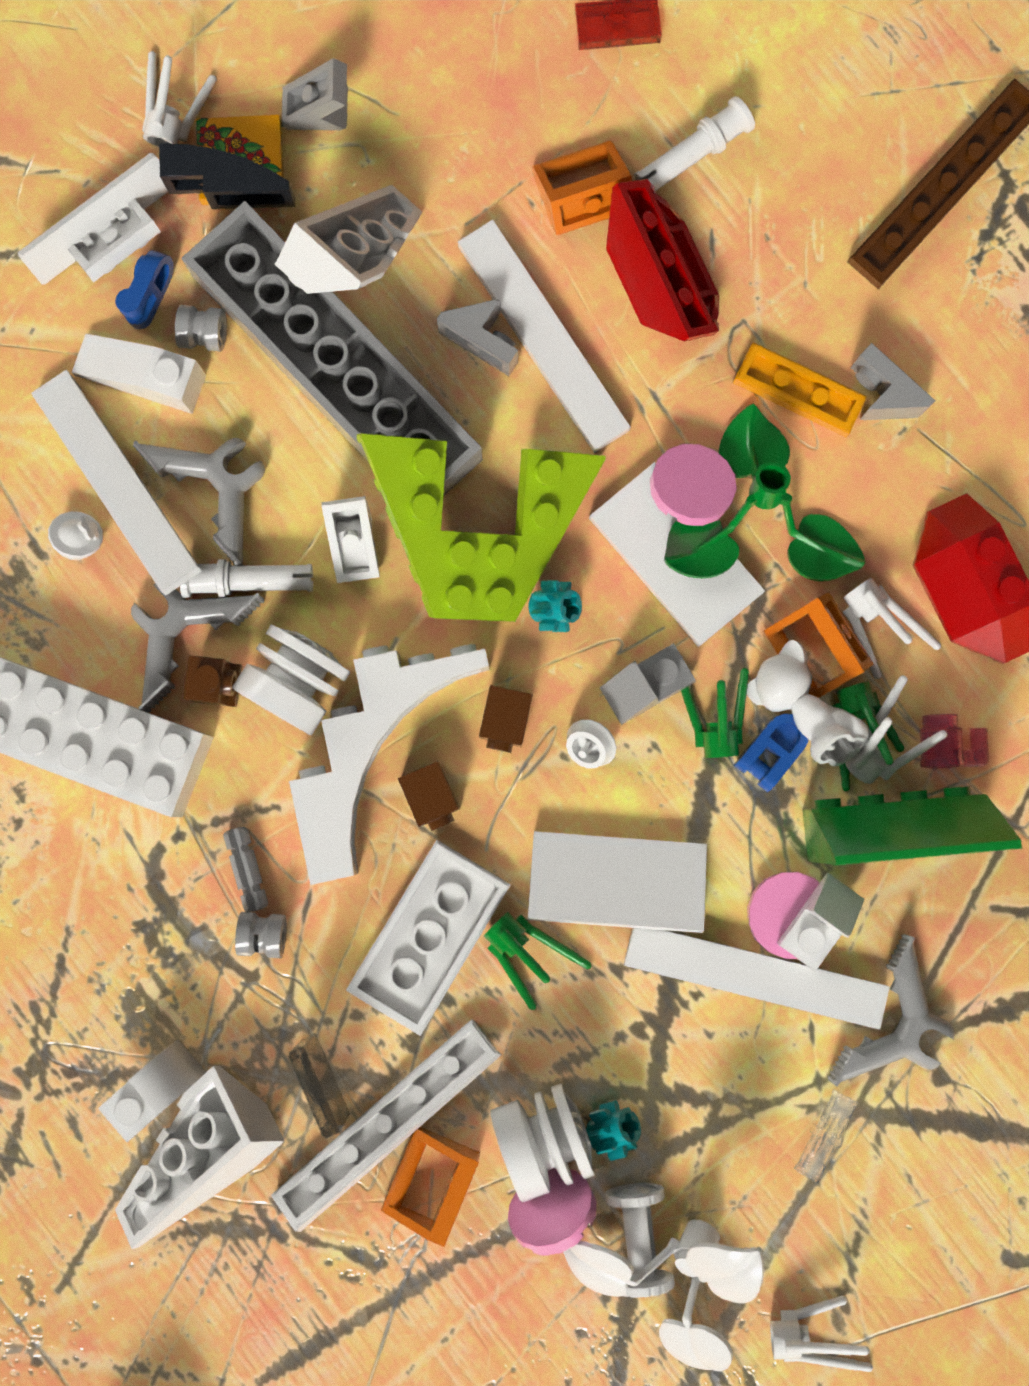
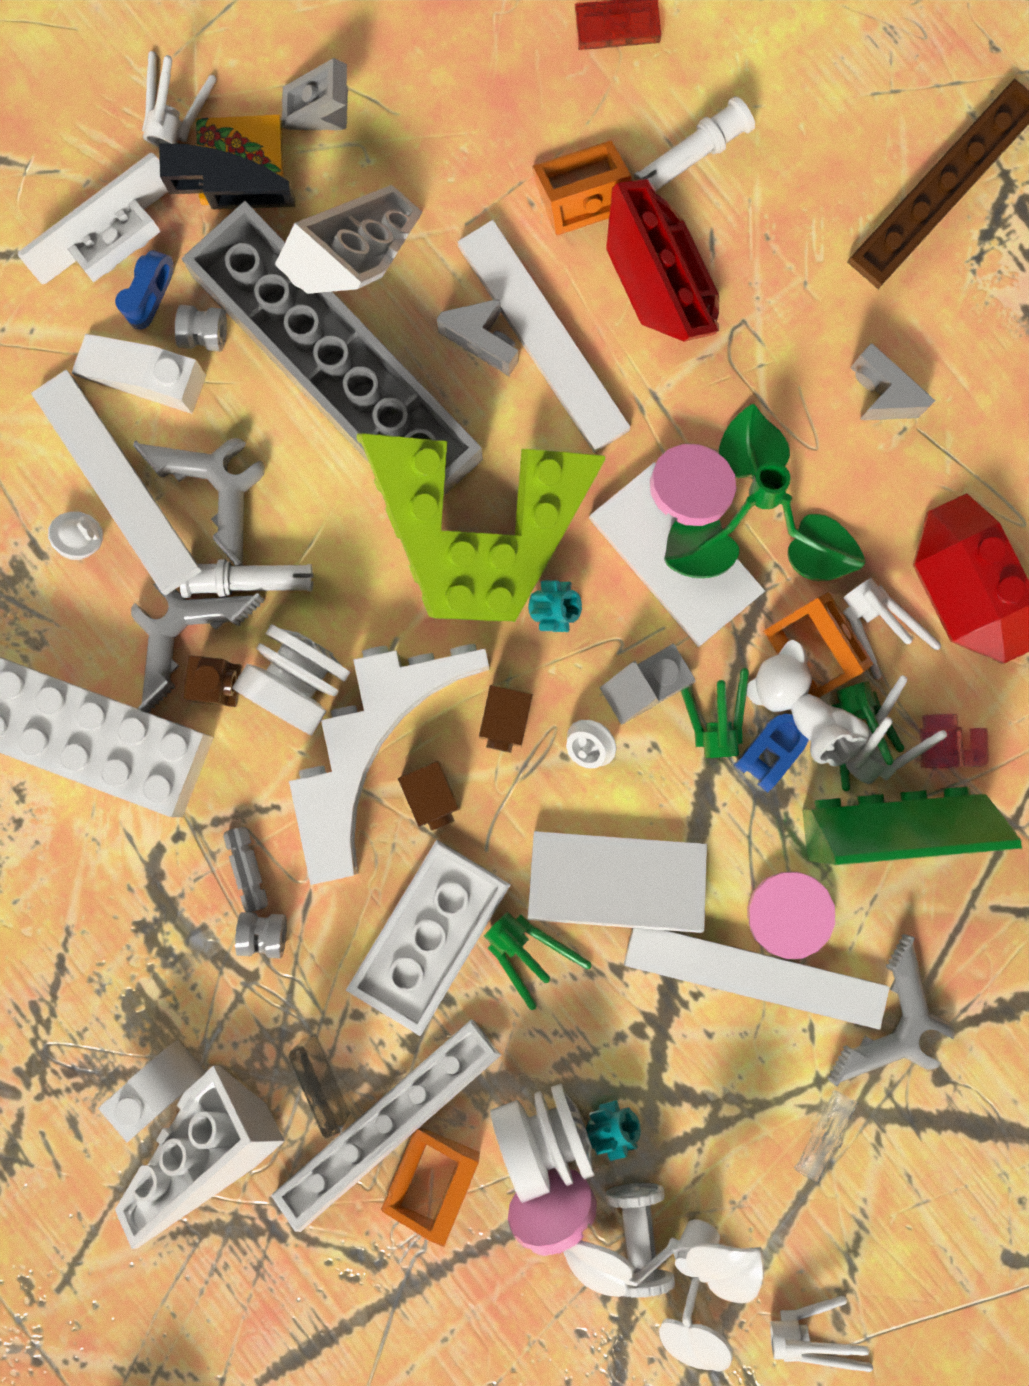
(351, 539): white slope -> none
(800, 389): light orange tile -> none
(821, 922): white slope -> none

